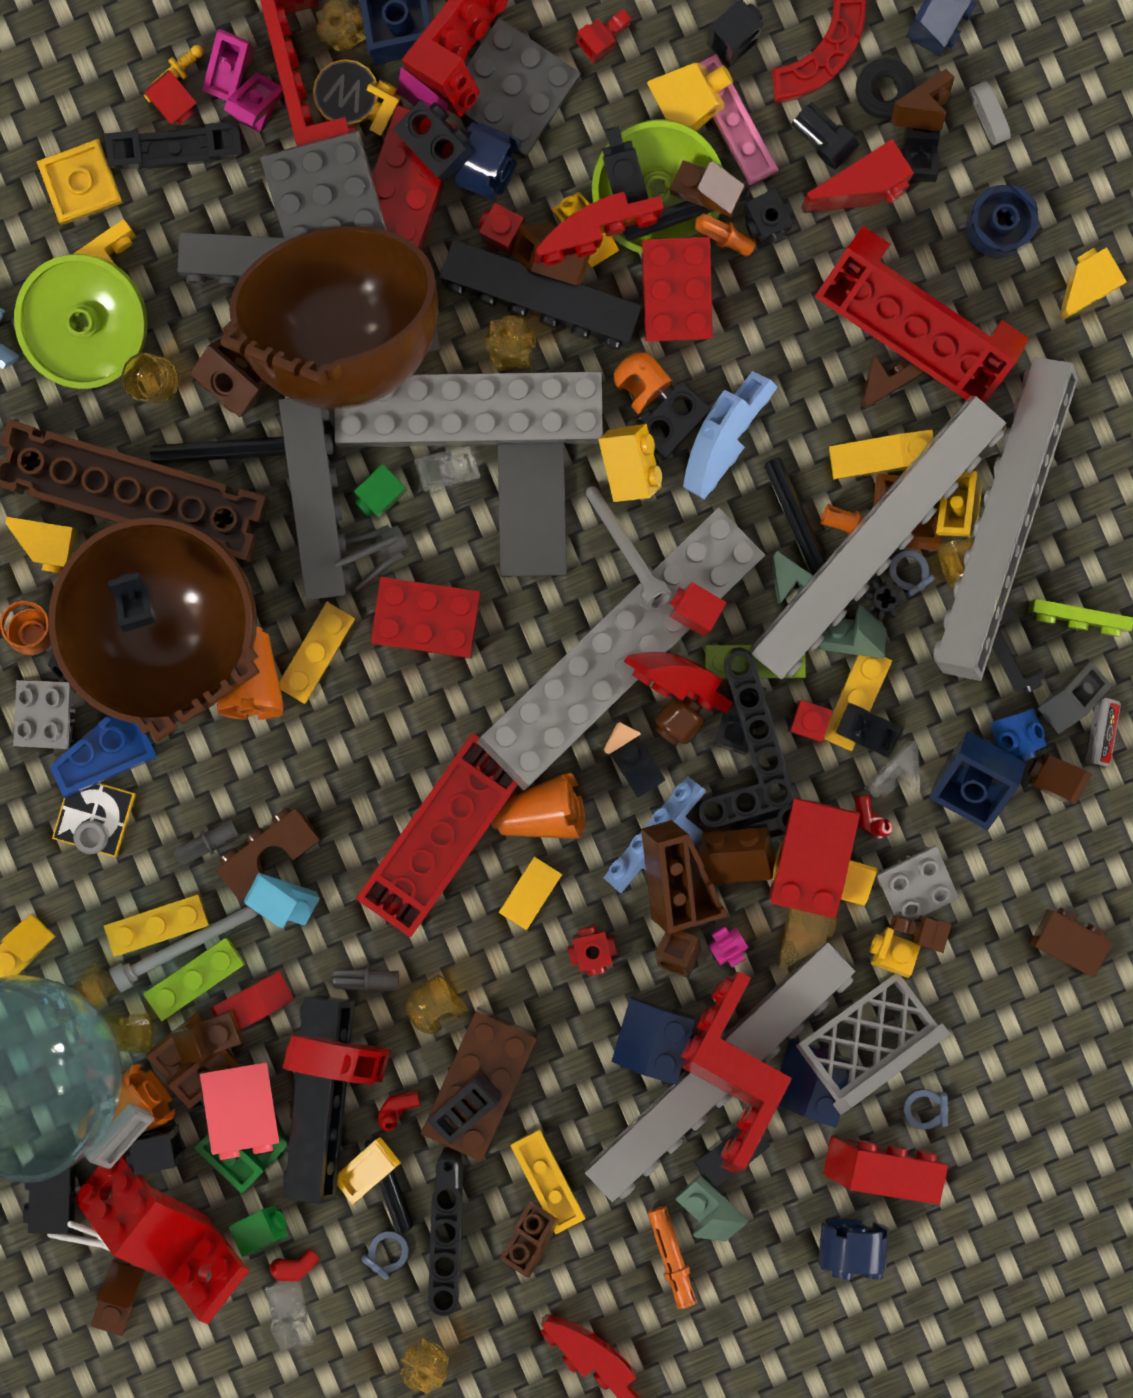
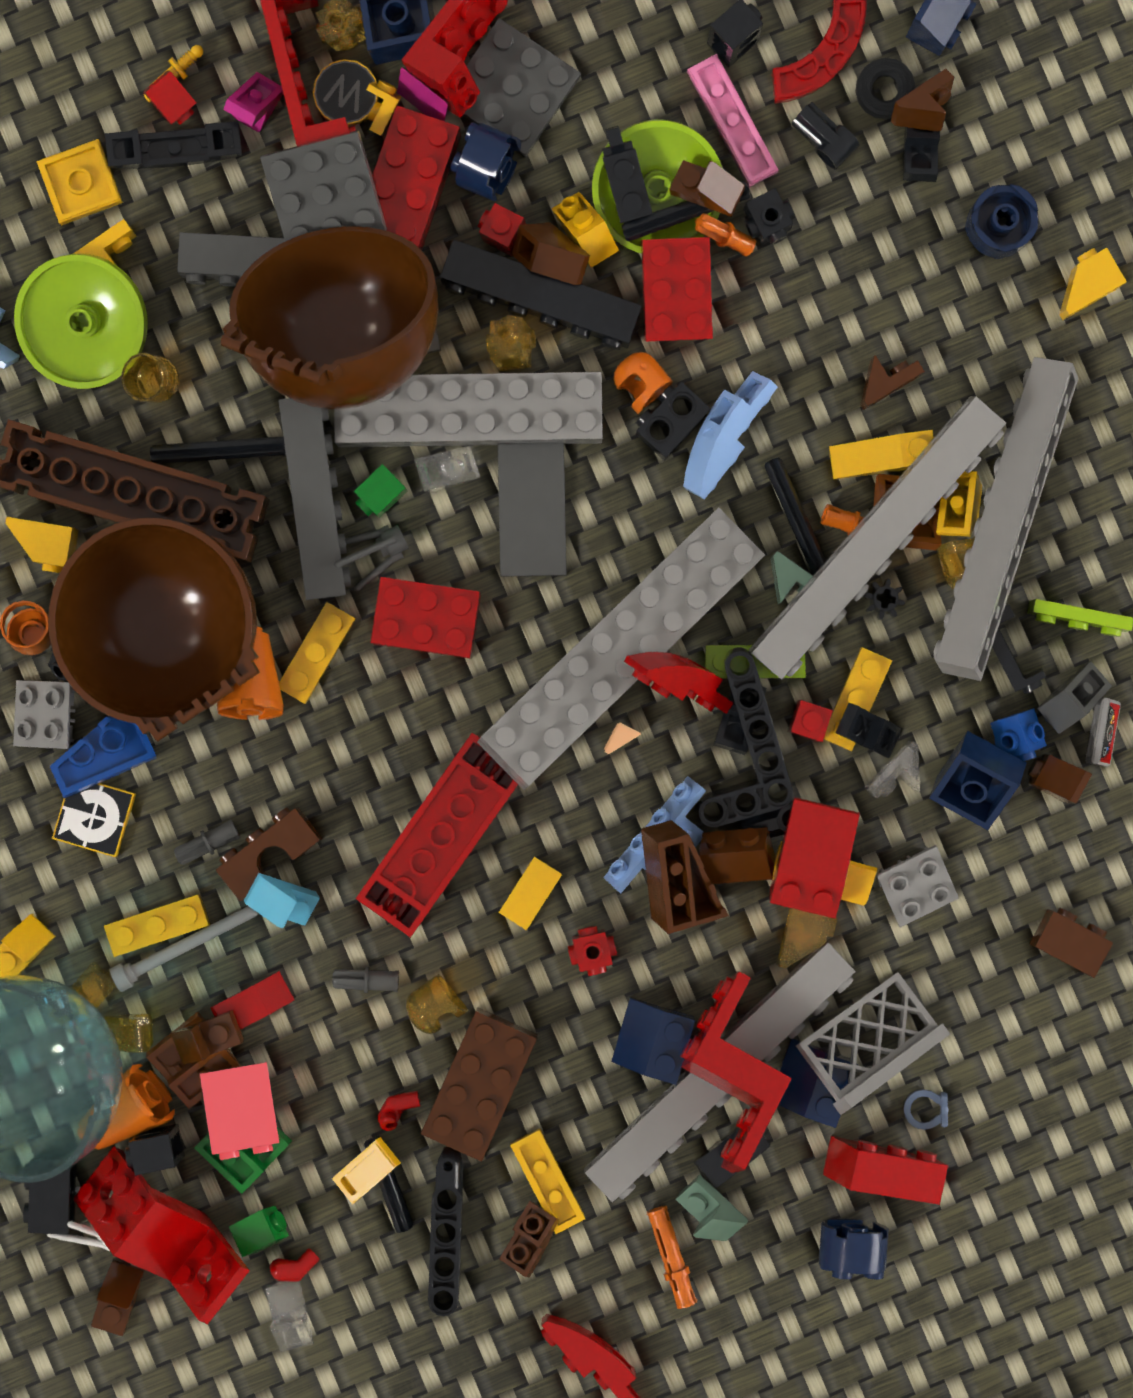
(91, 837): light grey tile -> none
(120, 1136): light grey tile -> none
(132, 601): black bracket -> none
(194, 979): lime plate -> none
(213, 373): reddish brown brick -> none
(227, 64): dark pink slope -> none
(318, 1108): black brick -> none
(336, 1059): red slope -> none
(384, 1271): sand blue piece -> none
(425, 1355): clear yellow brick -> none
(430, 145): black brick -> none
(484, 1088): black slope -> none
(544, 811): orange cone -> none
(584, 229): red slope -> none
(598, 39): red piece -> none
(630, 462): yellow brick -> none
(638, 767): black brick -> none
(655, 592): light grey piece -> none
(678, 952): reddish brown brick -> none
(679, 720): reddish brown head -> none
(690, 94): yellow torso -> none
(696, 608): red brick -> none
(728, 946): dark pink gear -> none
(859, 636): sand green slope -> none
(865, 183): red slope -> none
(869, 821): red arm -> none
(894, 953): yellow bracket -> none
(918, 323): red plate -> none
(925, 576): sand blue piece -> none
(927, 931): reddish brown piece -> none
(990, 112): light grey beam -> none

